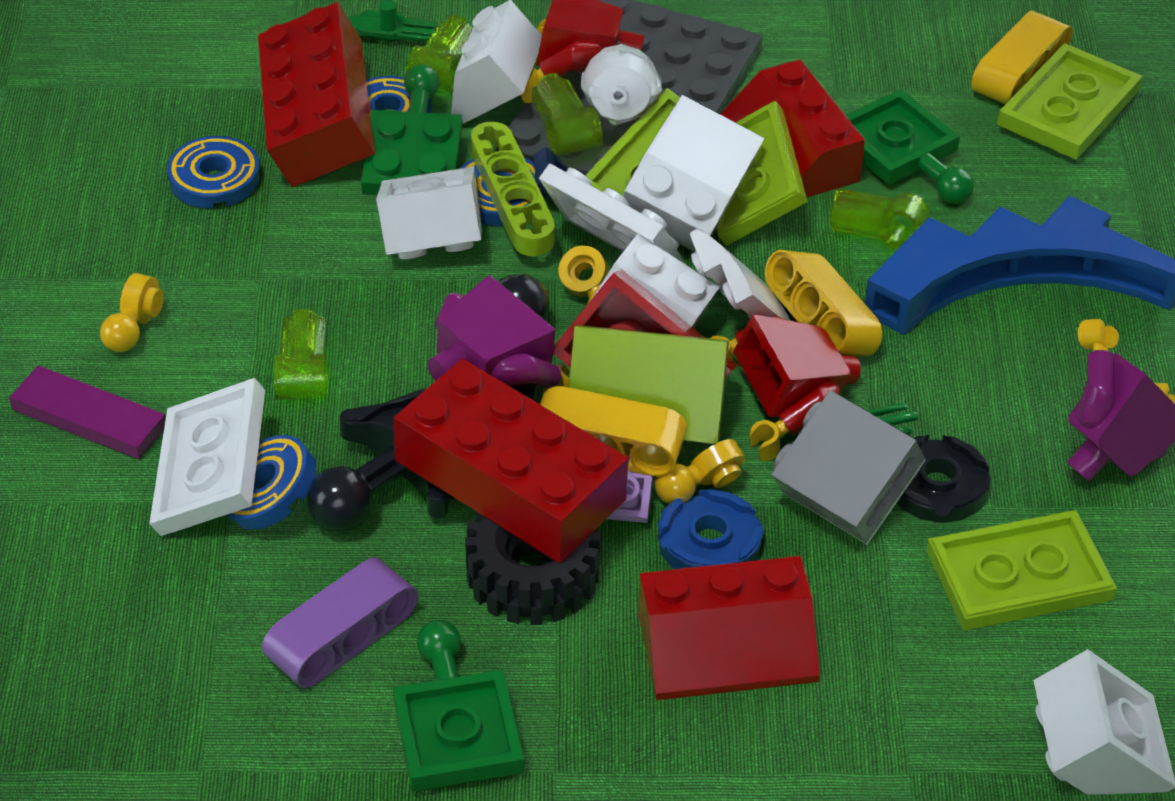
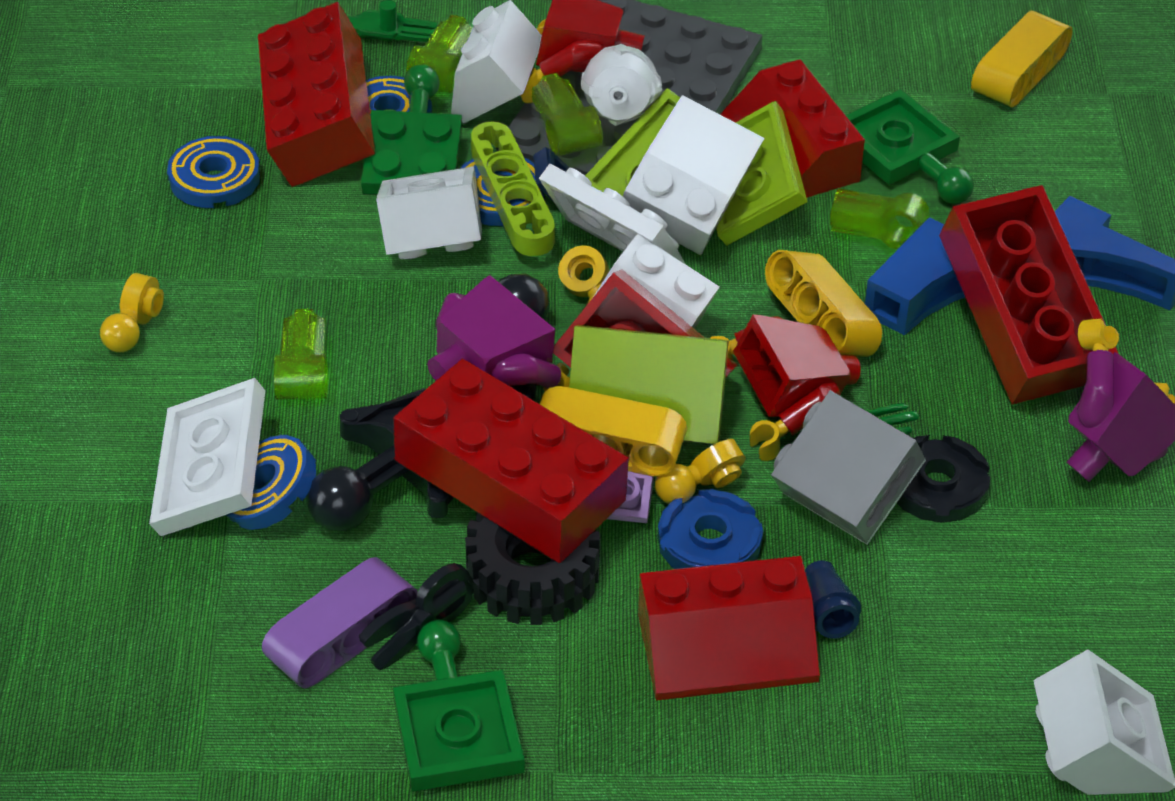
(88, 412): magenta tile -> none
(439, 598): none -> black piece
(734, 279): white slope -> none
(833, 602): none -> dark blue cone
(1020, 570): lime tile -> none
(1022, 290): none -> red brick
(1069, 101): lime plate -> none

